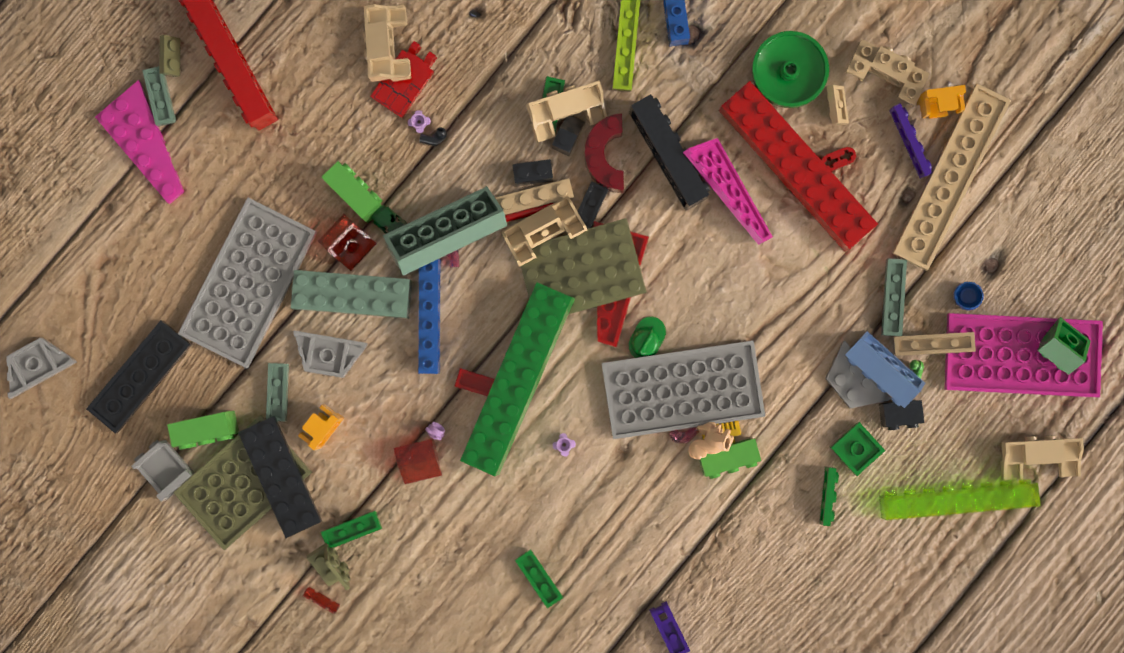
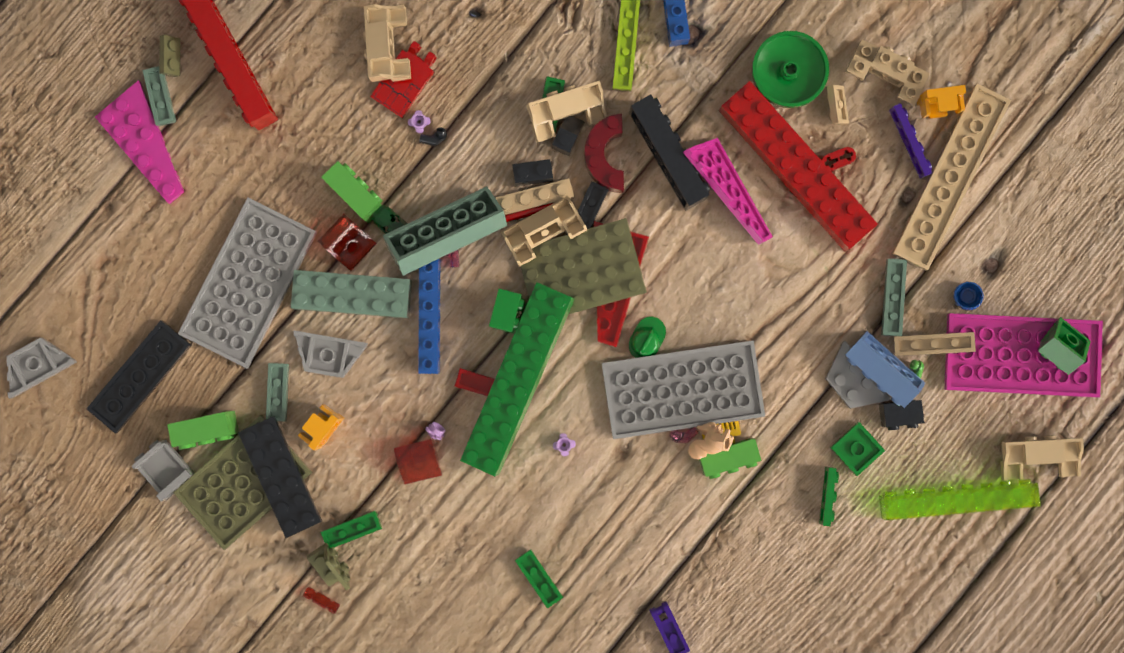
(506, 311): none -> green brick

